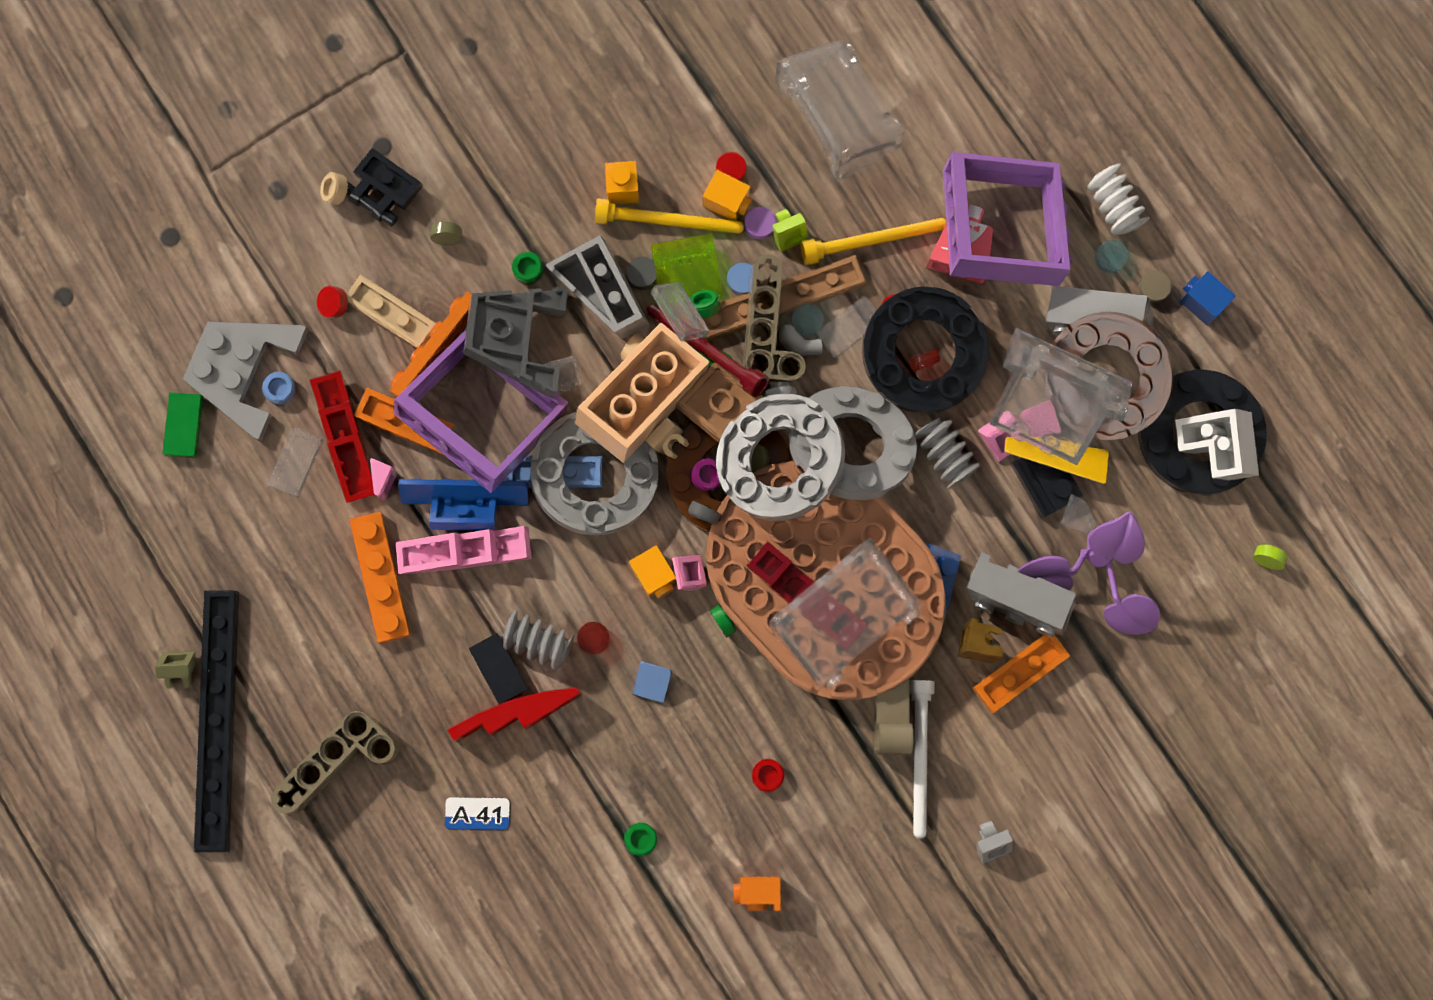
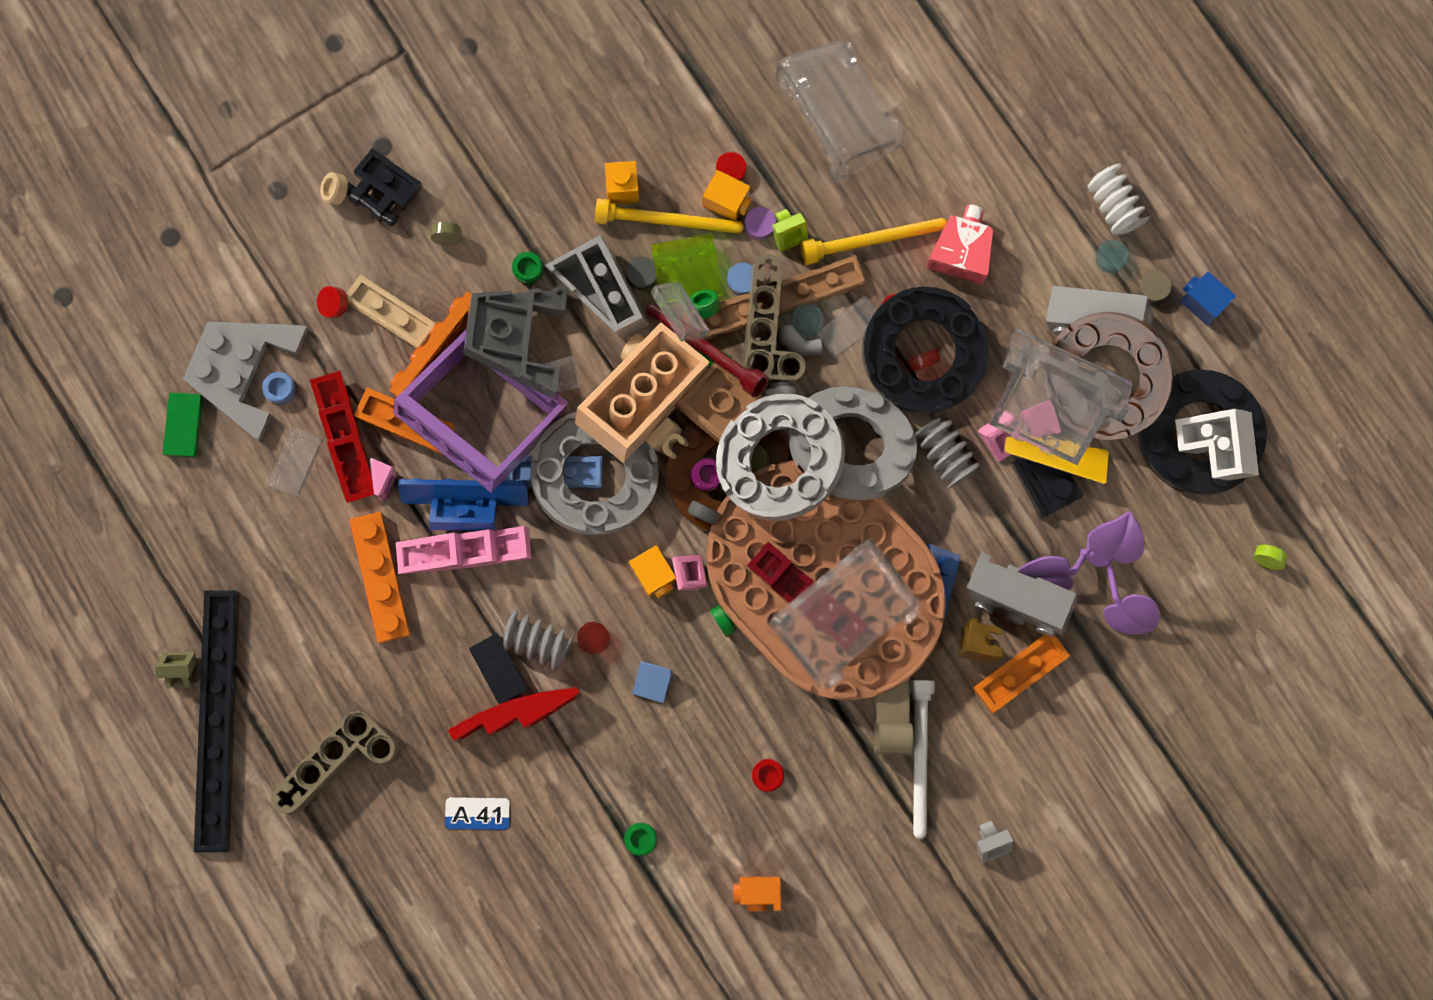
(1014, 172): medium lavender window -> none
(1078, 515): clear tile -> none

